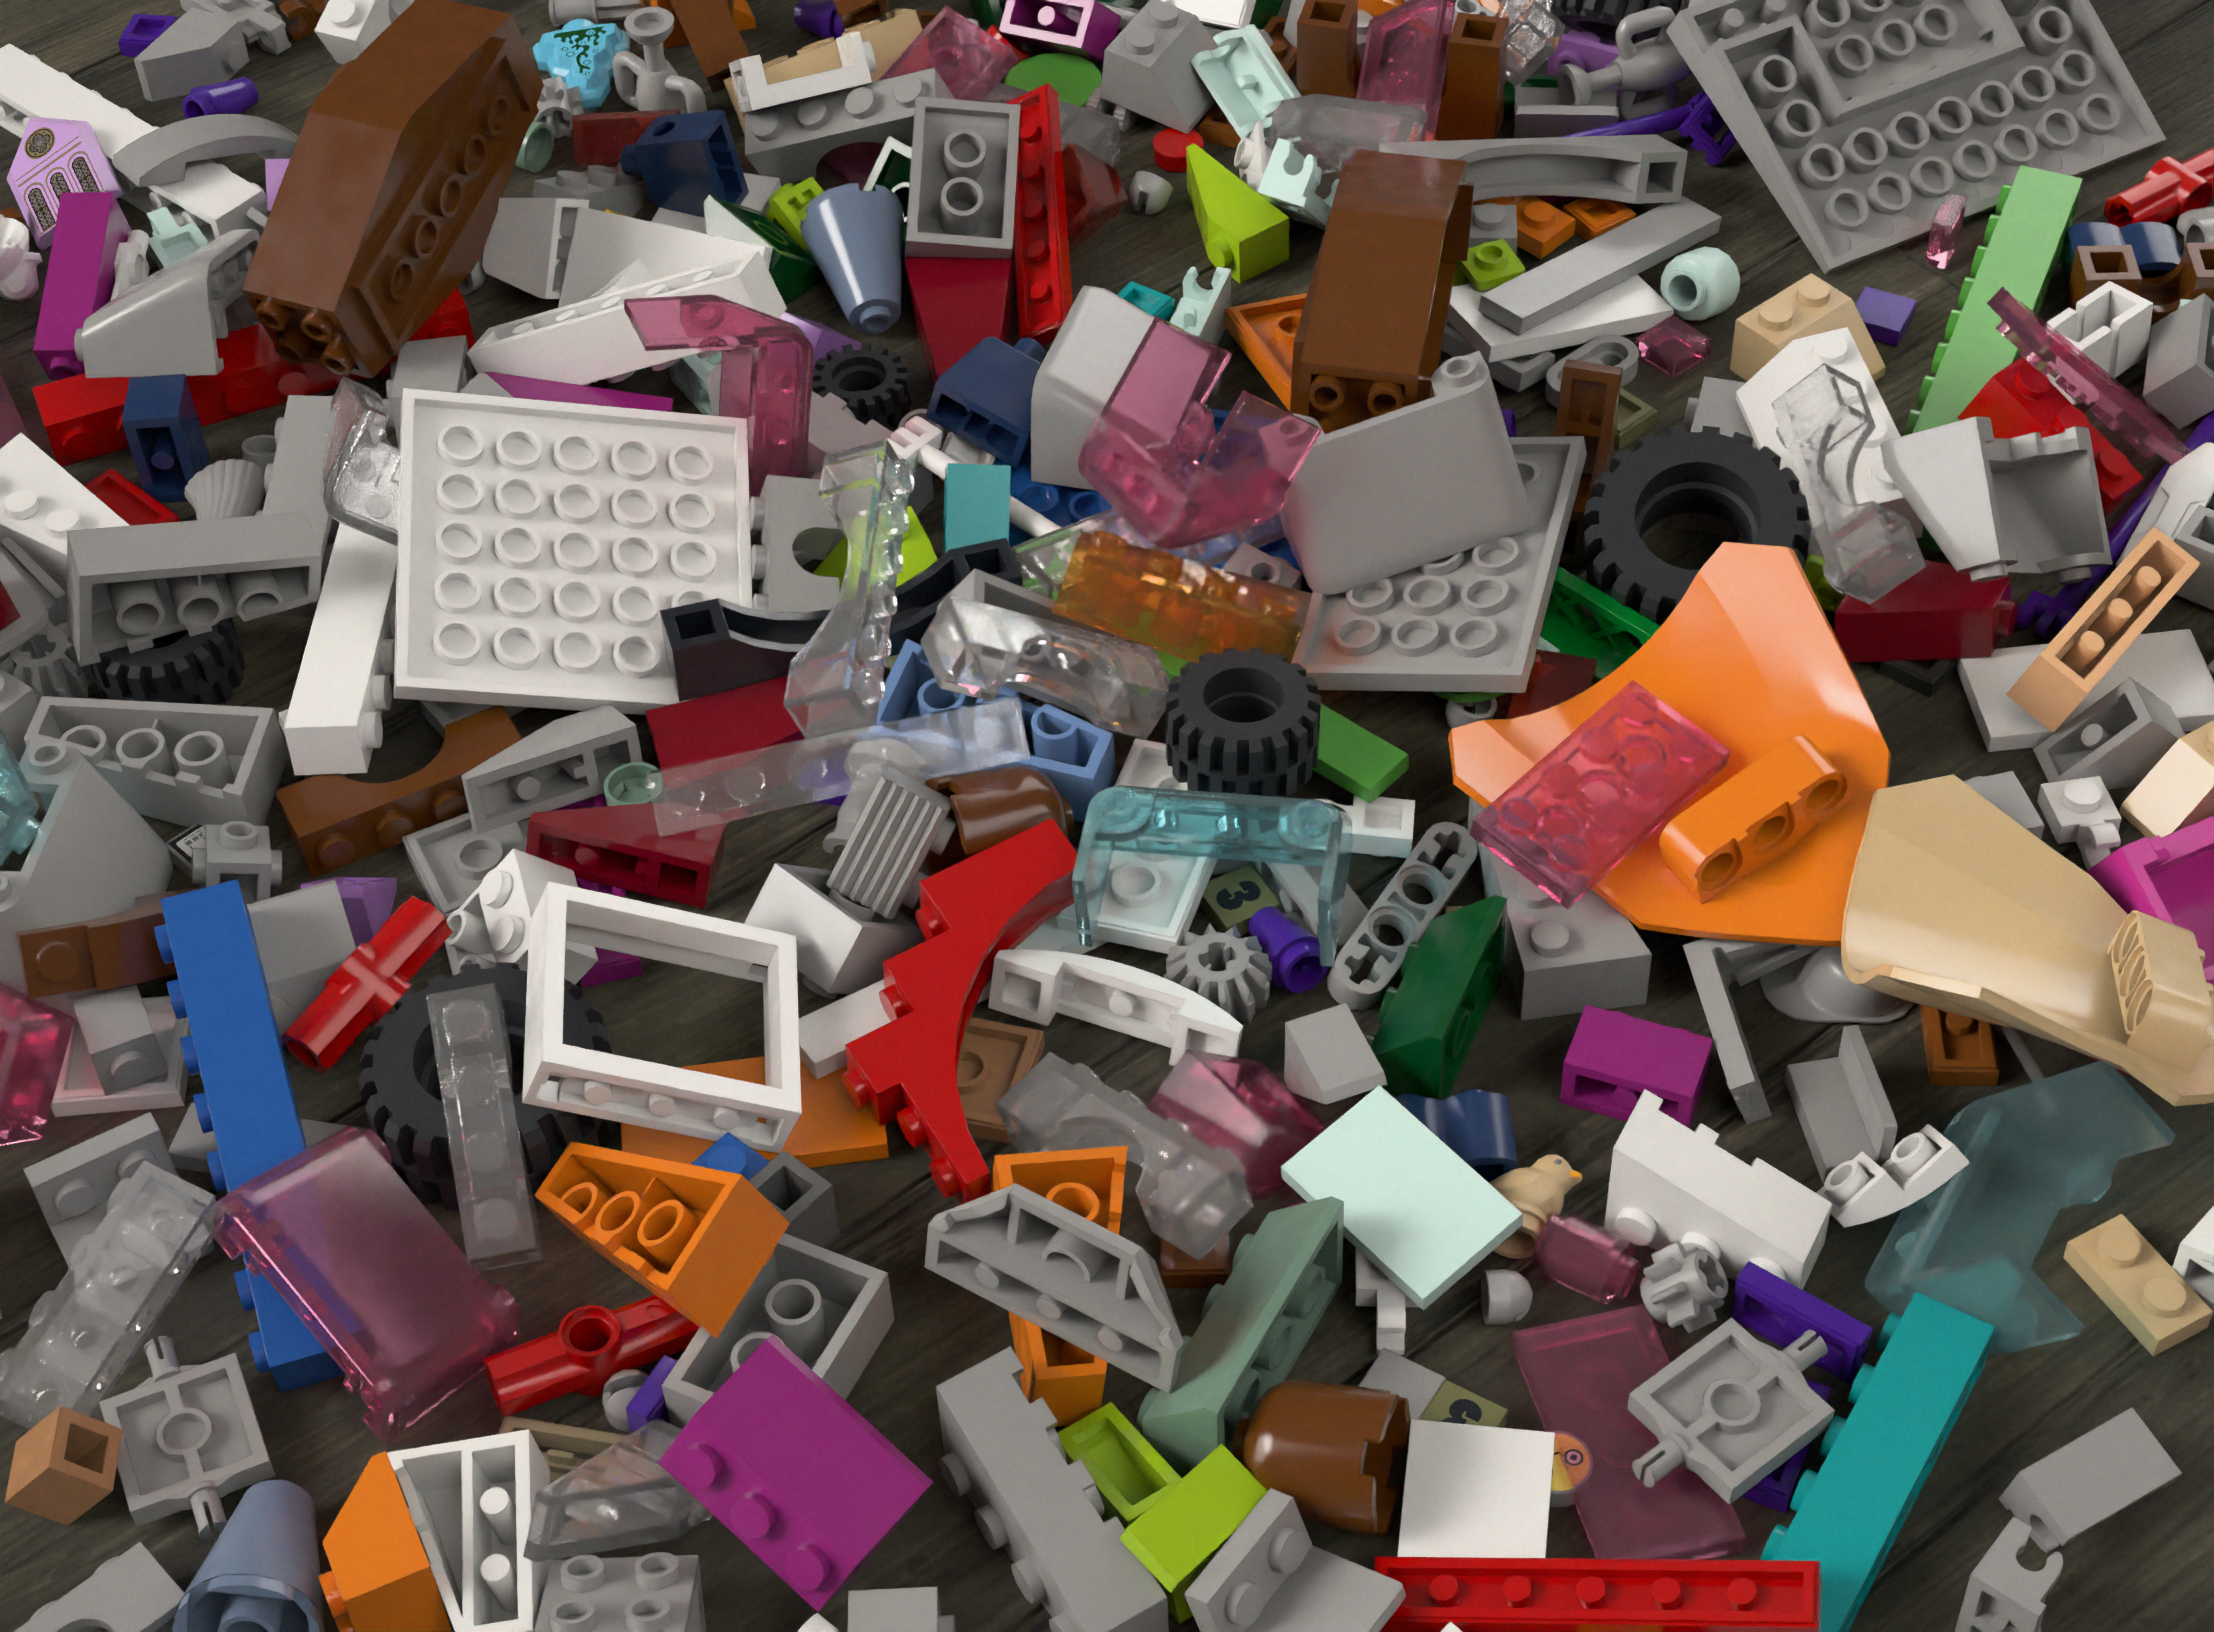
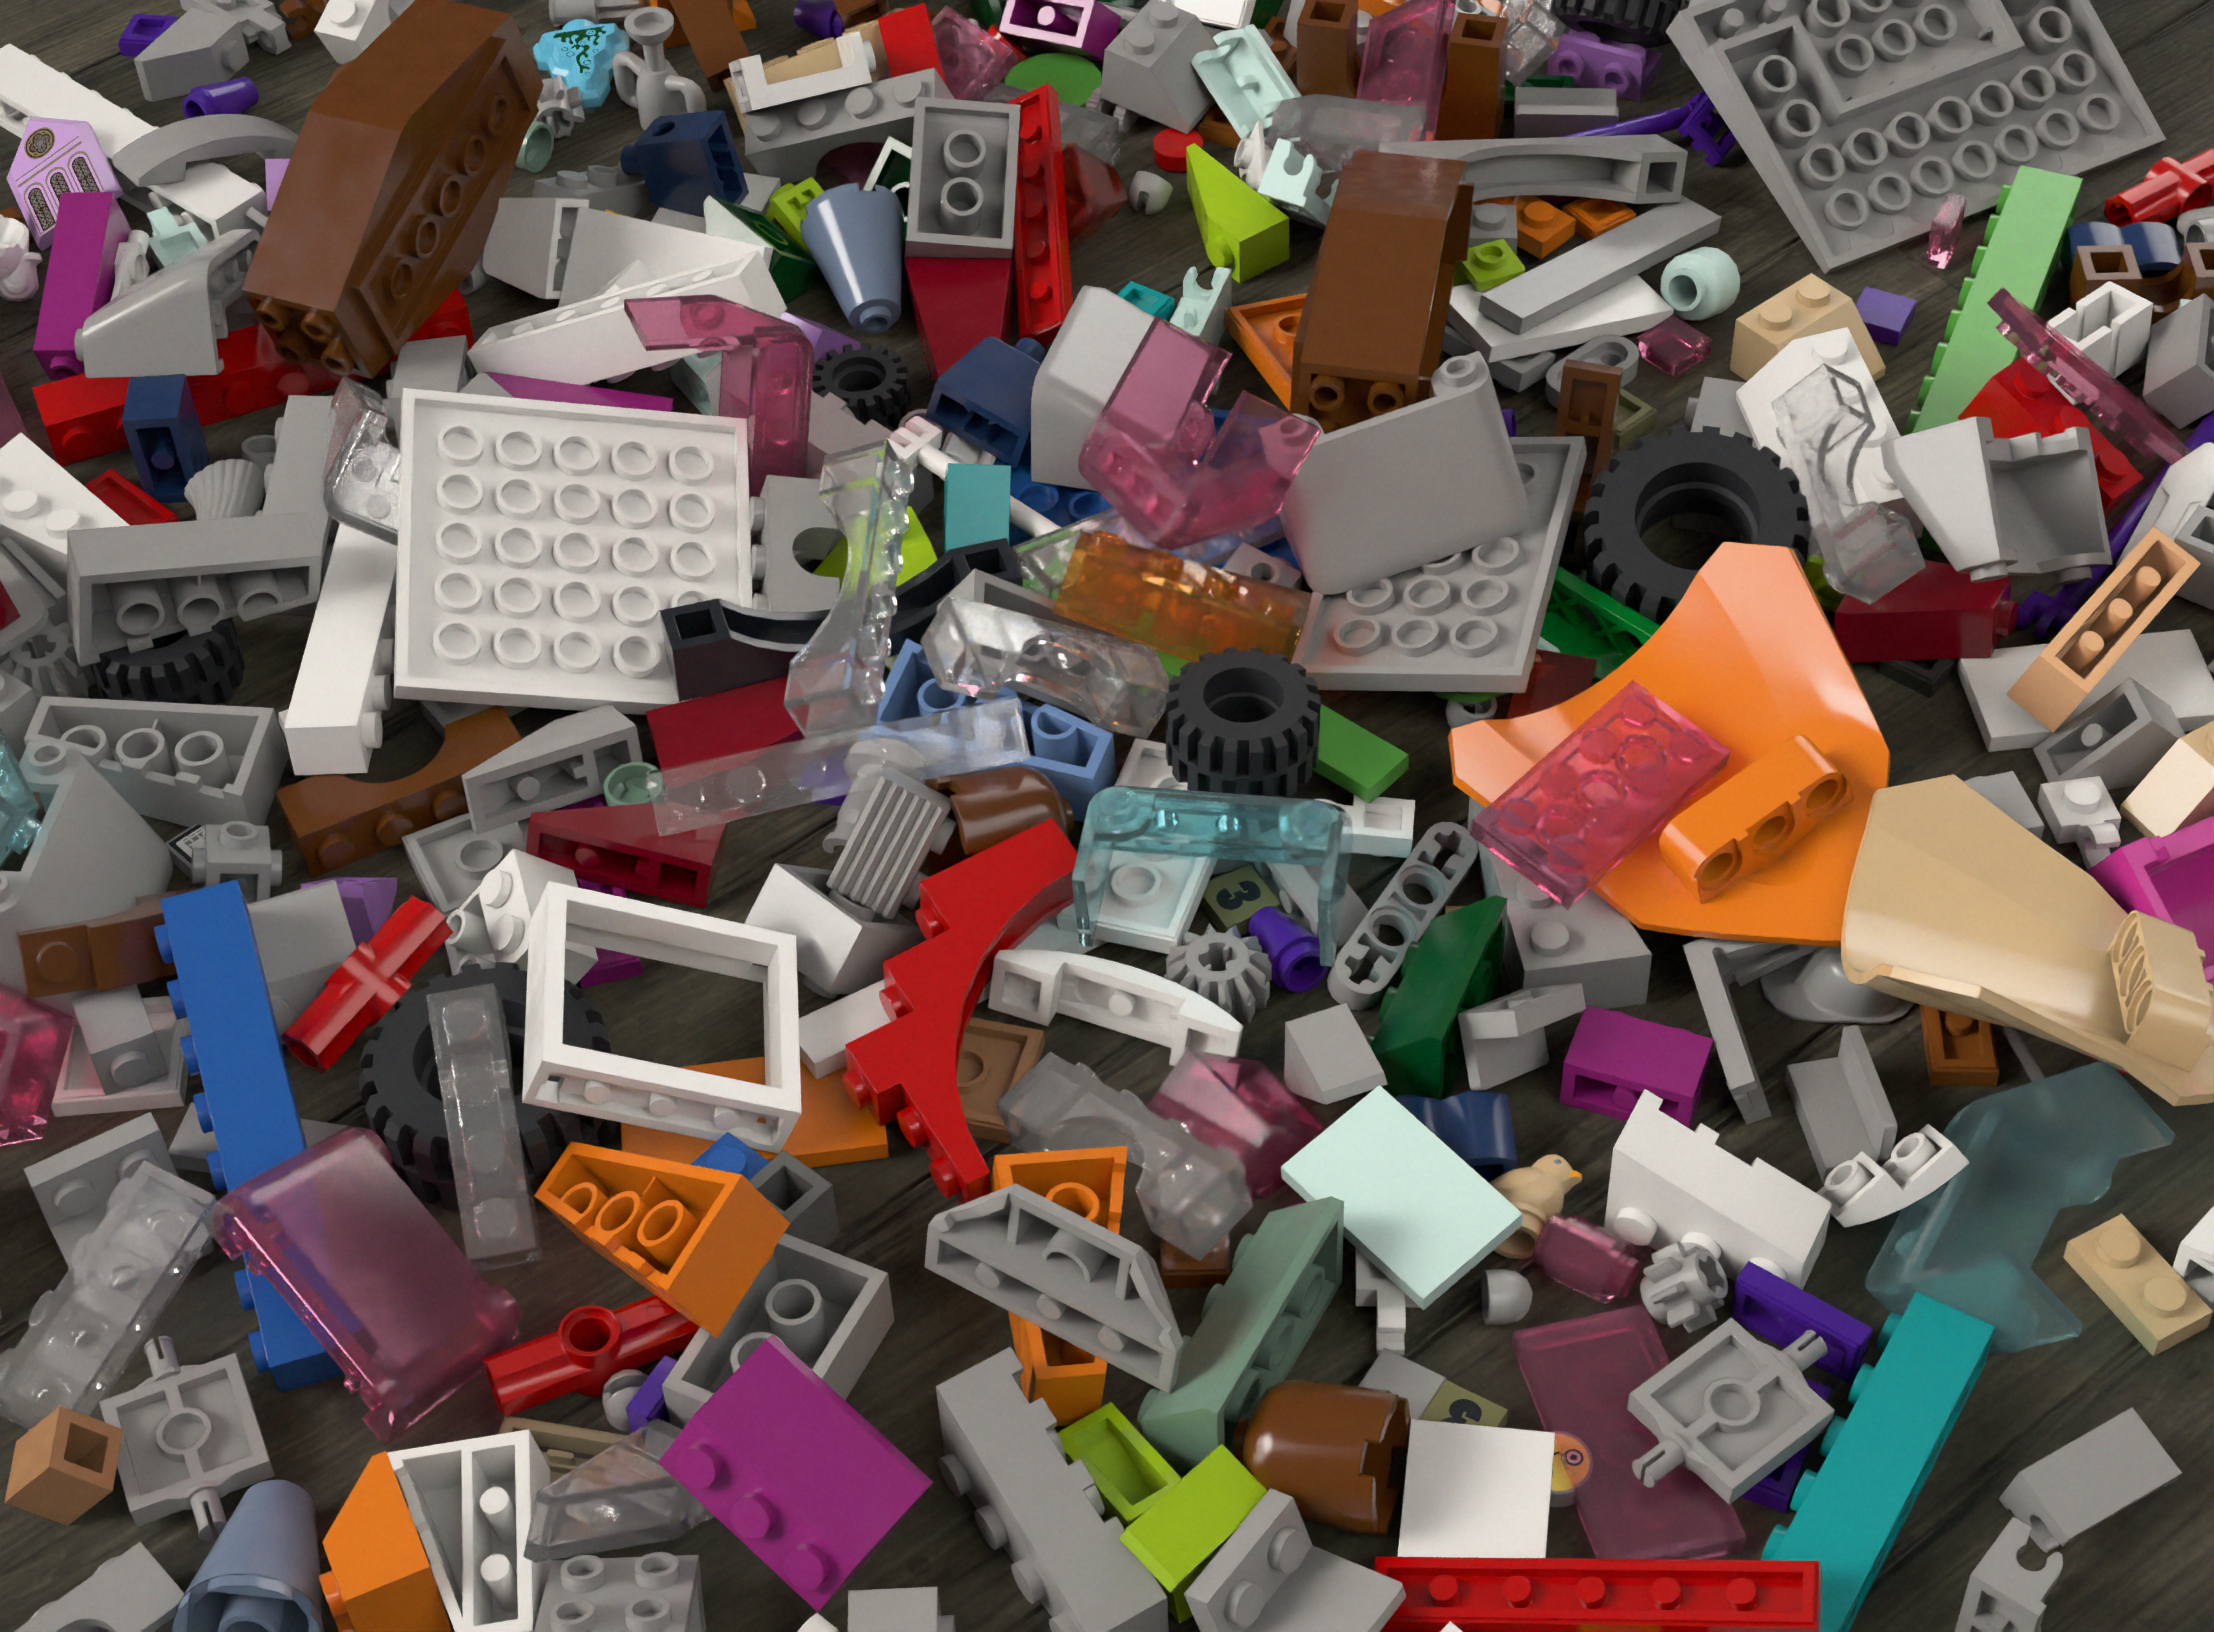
(603, 135): clear red brick -> none
(910, 41): none -> red tile
(1509, 1032): none -> light grey panel
(1639, 67): light grey piece -> none

